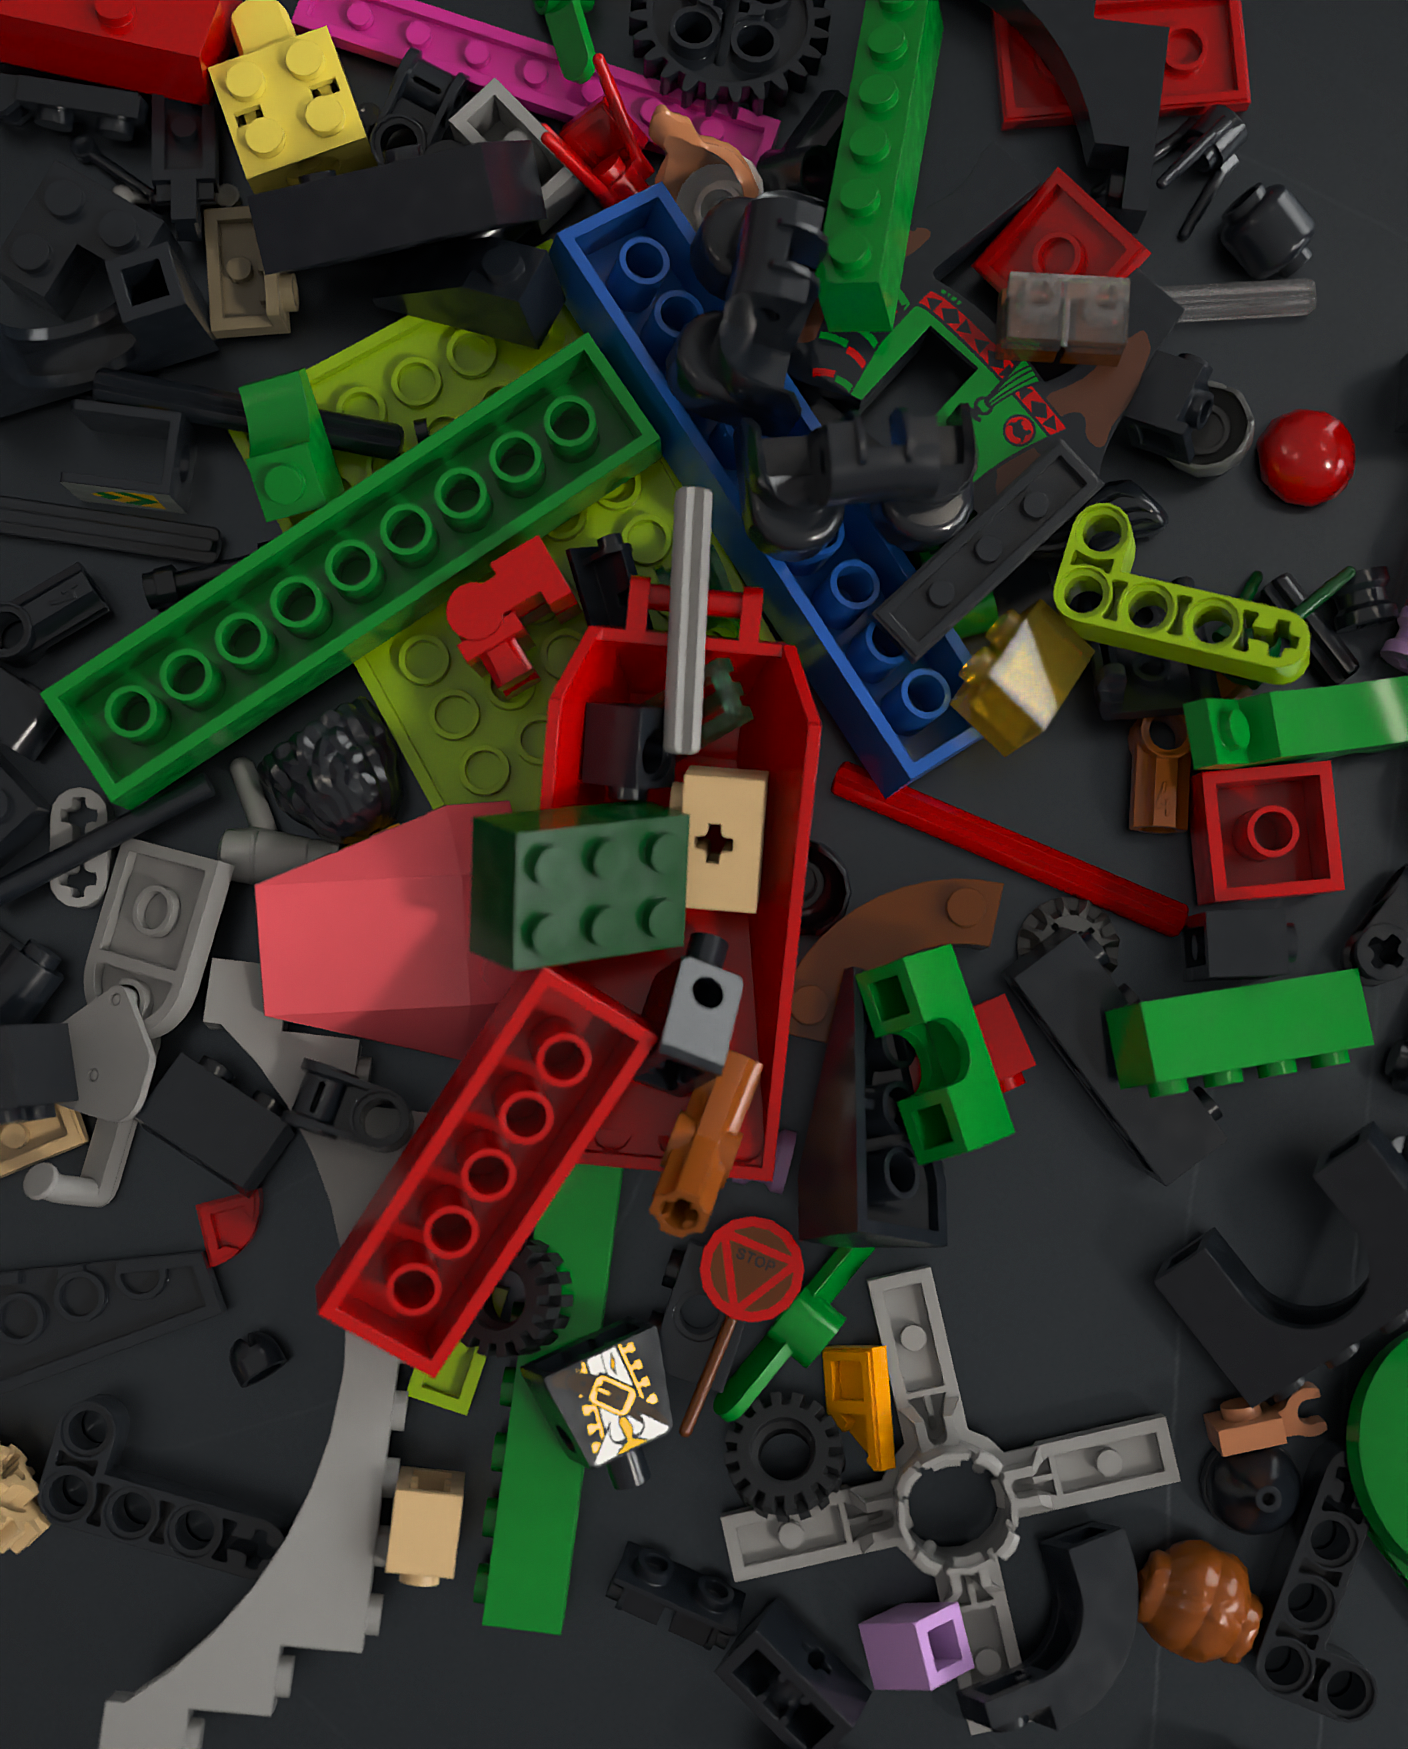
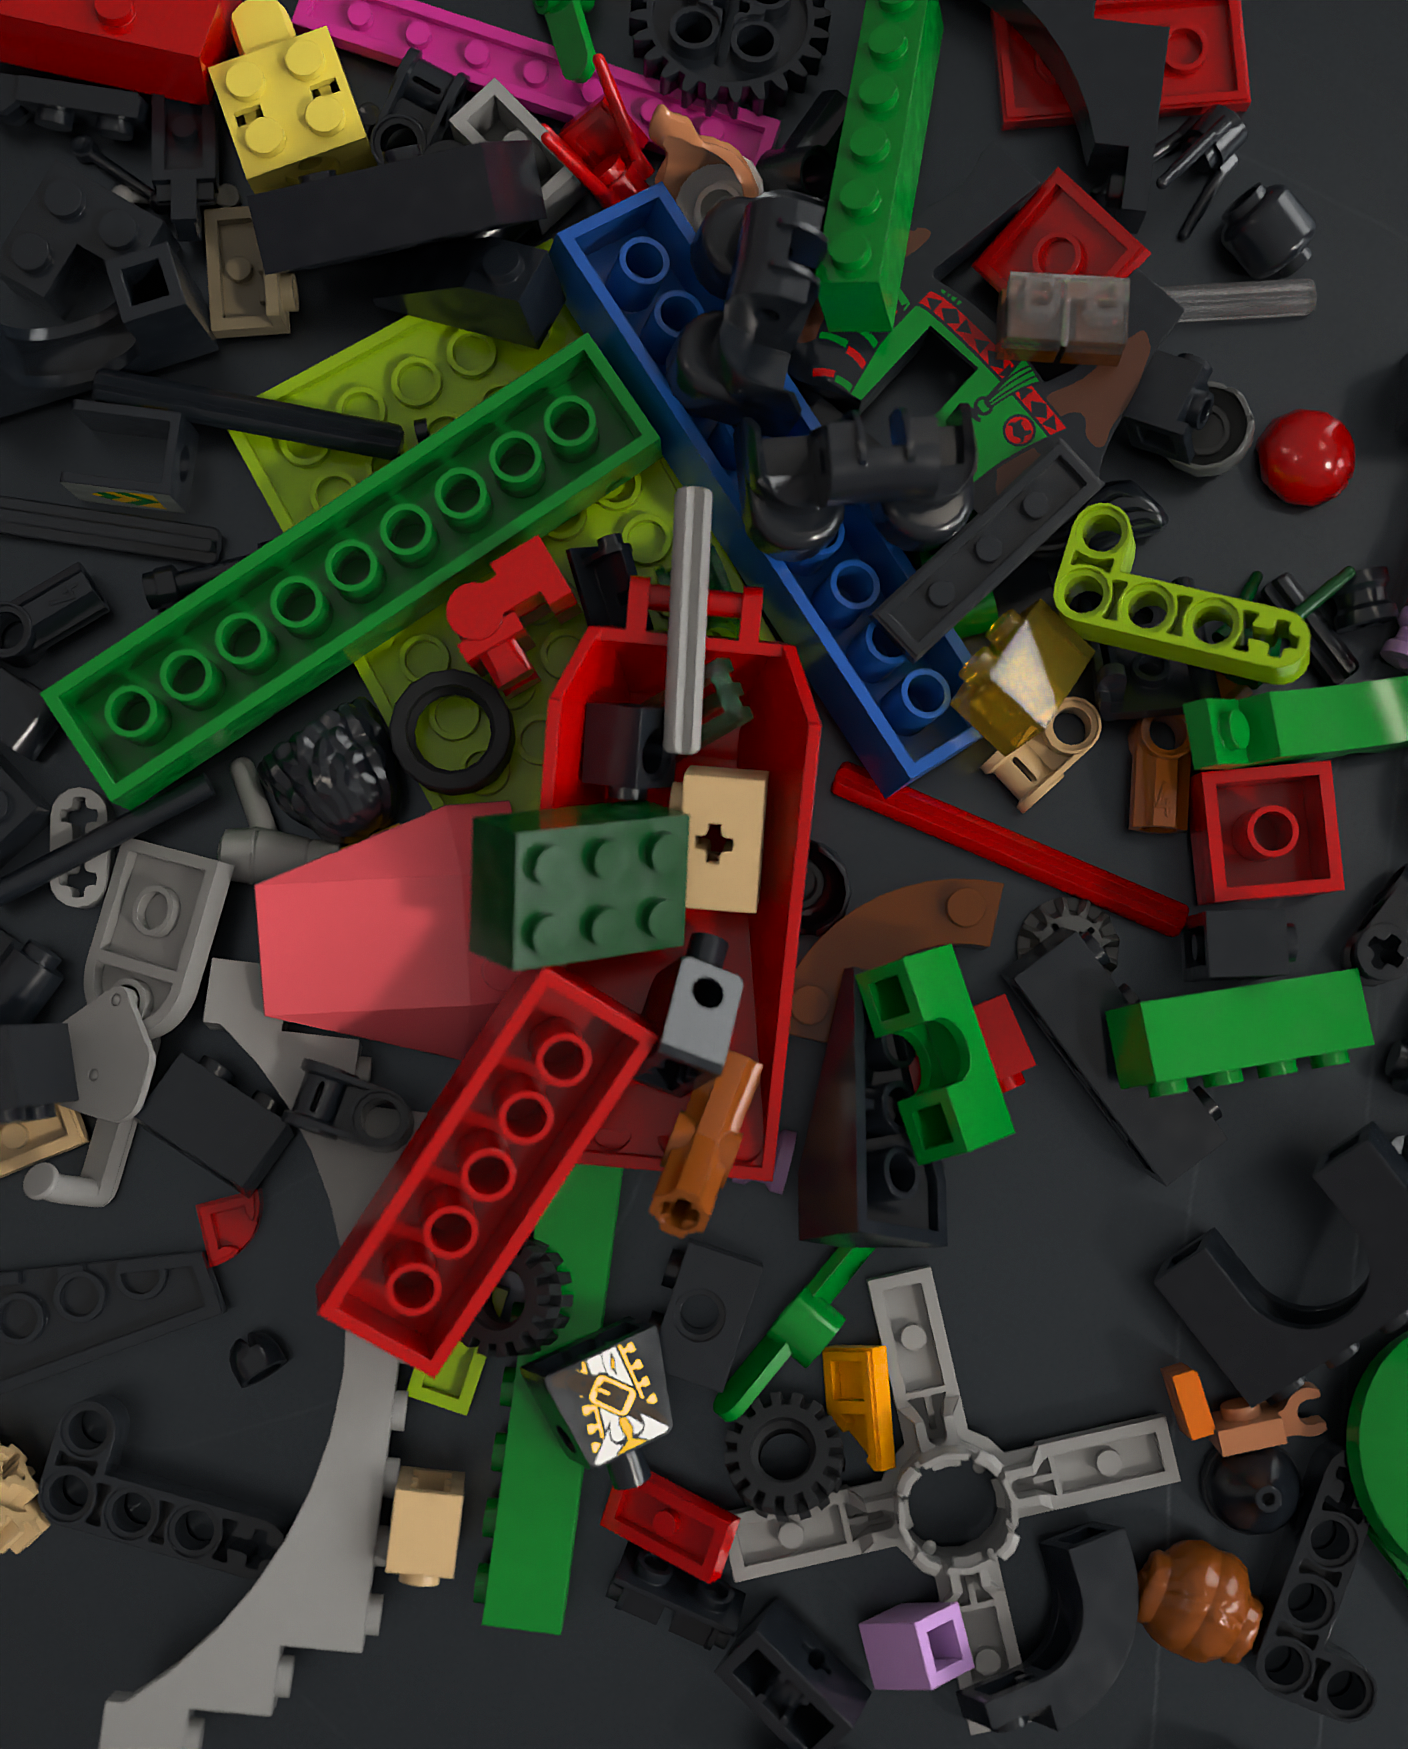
(288, 446): green arch -> none
(444, 684): none -> black tyre
(673, 1525): none -> red plate
(750, 1275): piece -> none
(1044, 756): none -> tan piece
(1188, 1401): none -> orange tile

